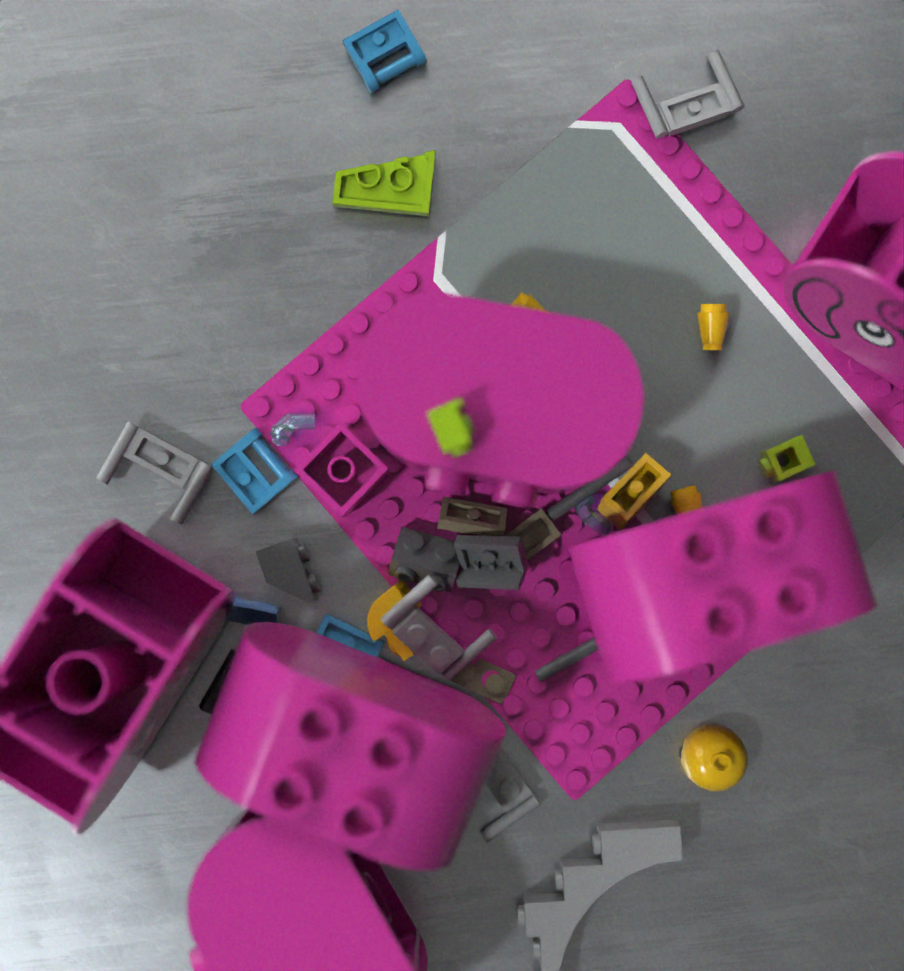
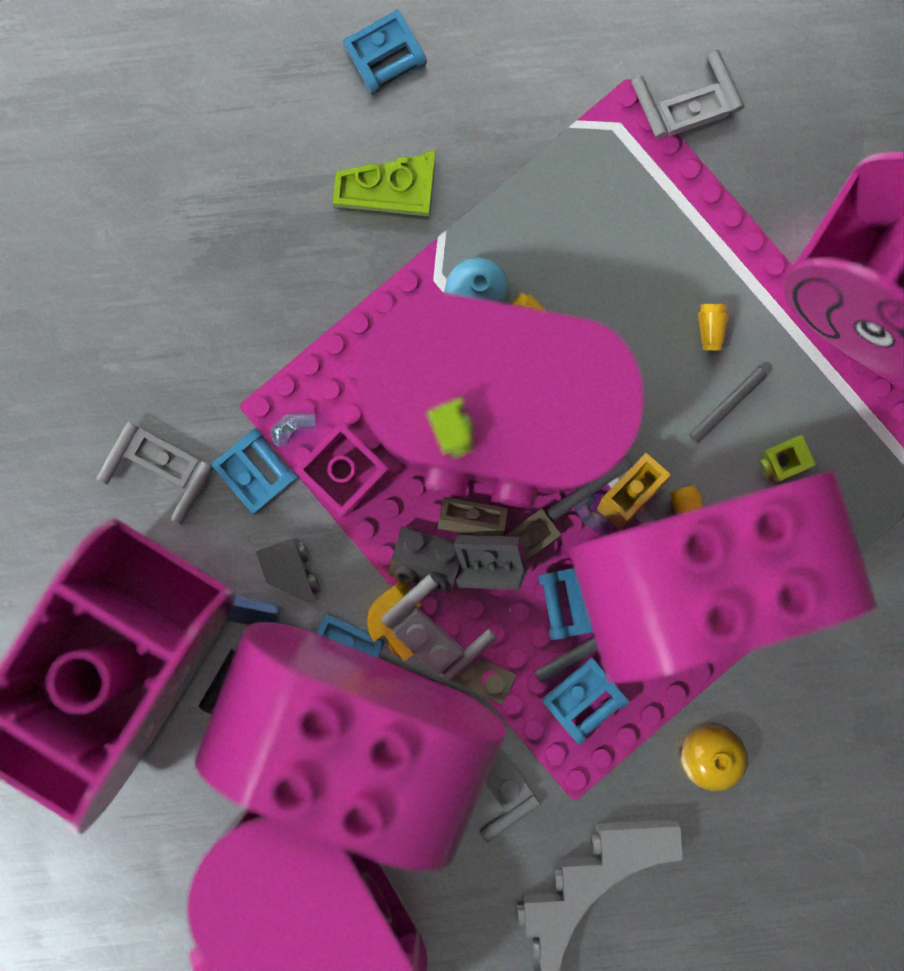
(478, 279): none -> medium azure cylinder
(578, 610): none -> dark azure plate
(578, 693): none -> dark azure plate
(728, 404): none -> dark grey bar

